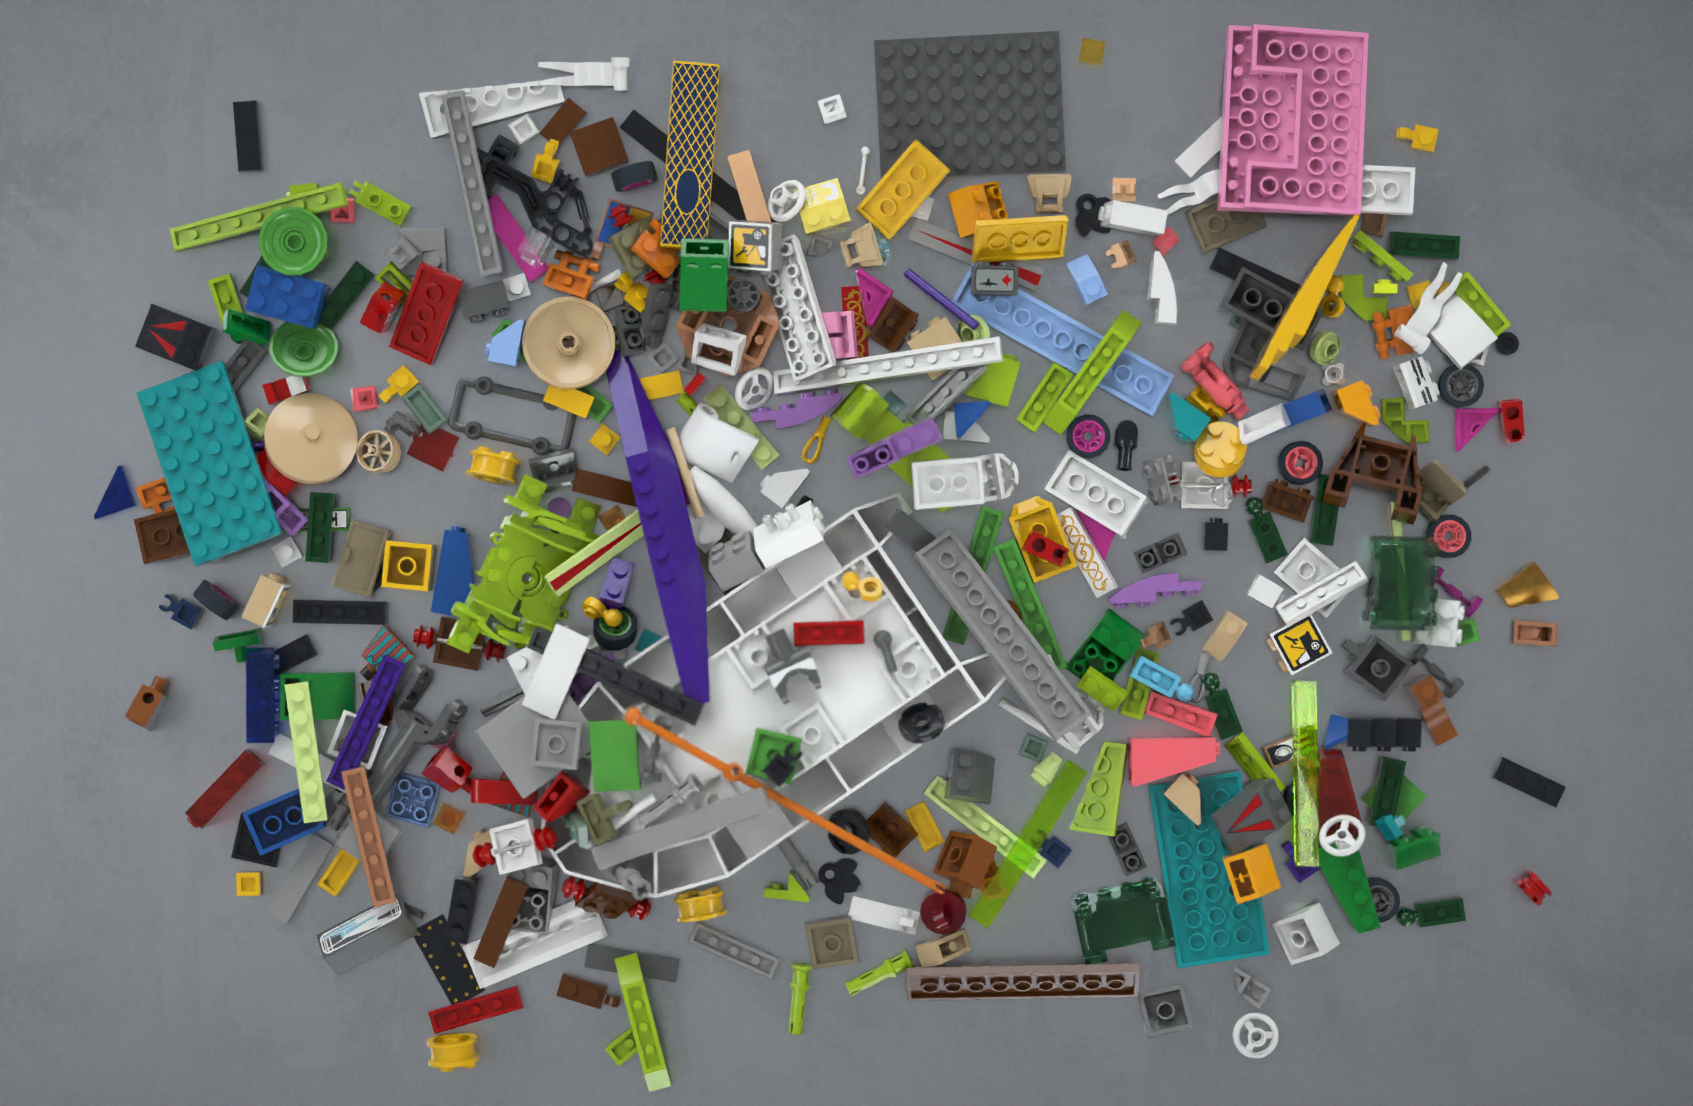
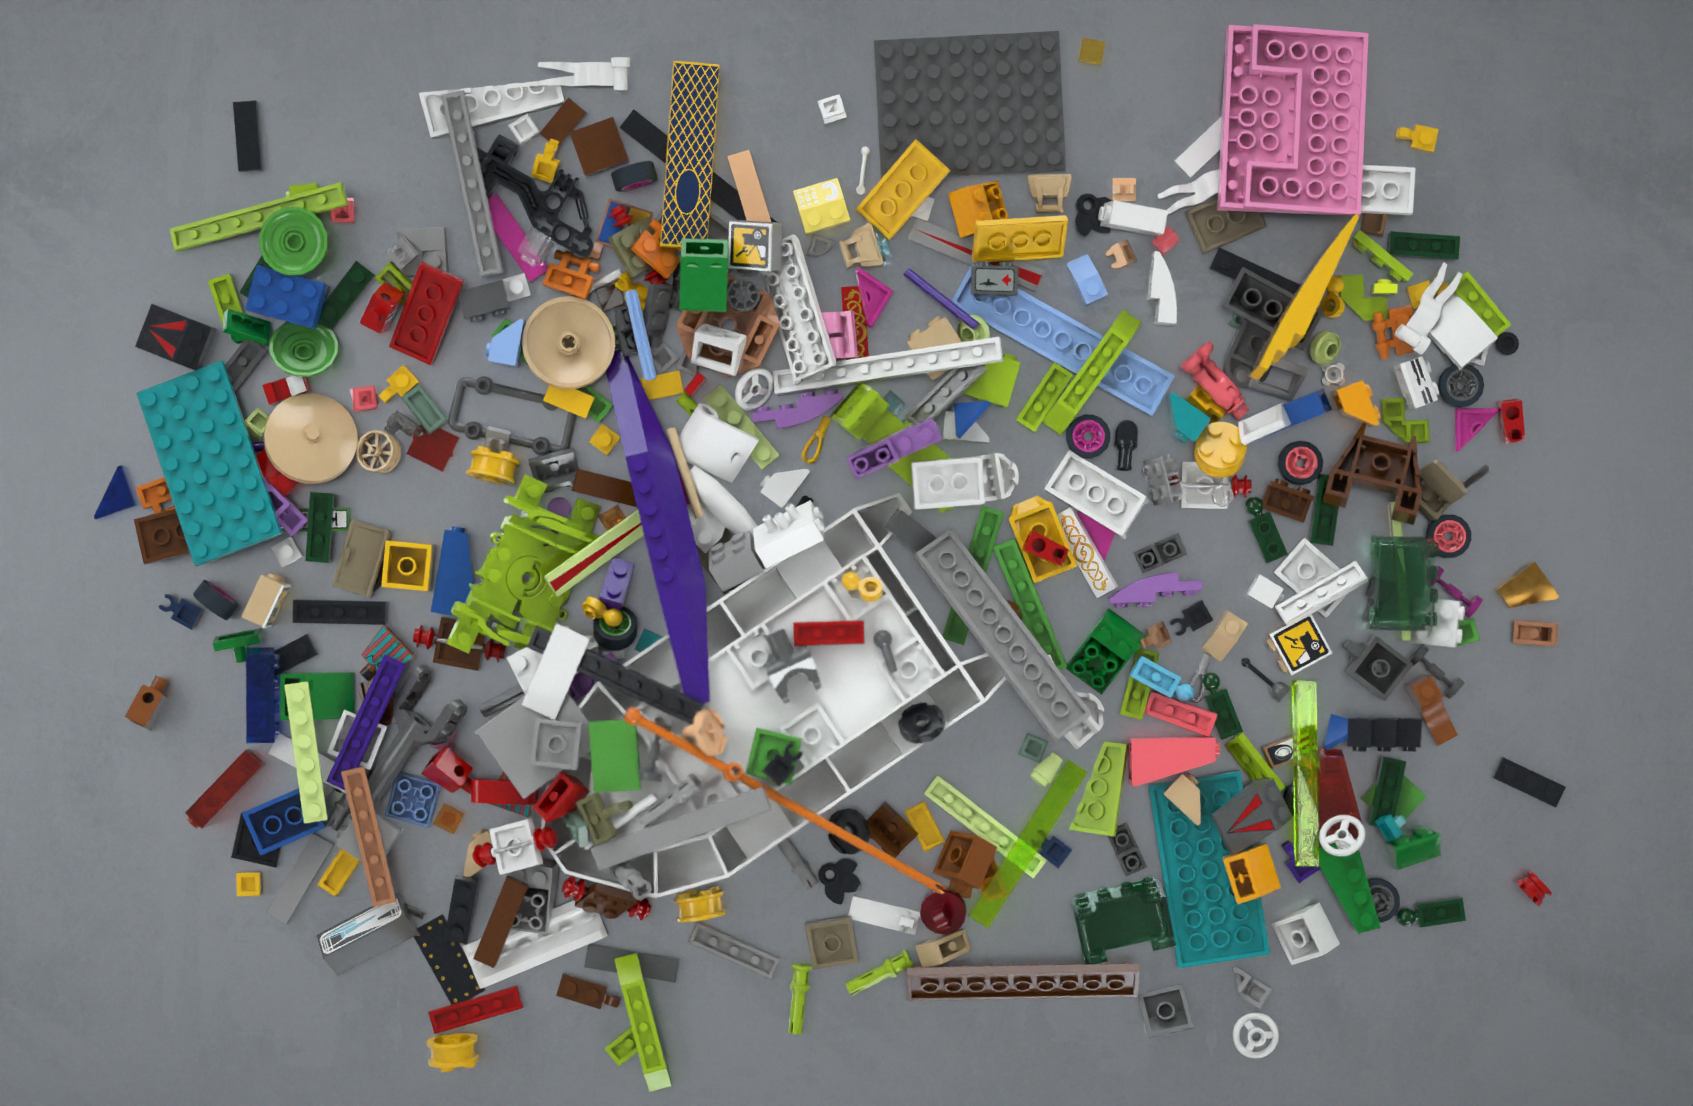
(381, 202): lime hinge -> none
(497, 439): none -> light grey tile
(640, 334): none -> light blue axle
(708, 732): none -> light nougat tile
(783, 199): white piece -> none
(794, 892): lime slope -> none
(893, 325): reddish brown bracket -> none
(969, 776): dark grey slope -> none
(1031, 720): white bar -> none
(1102, 689): lime plate -> none
(1215, 535): black brick -> none
(1278, 689): none -> hinge

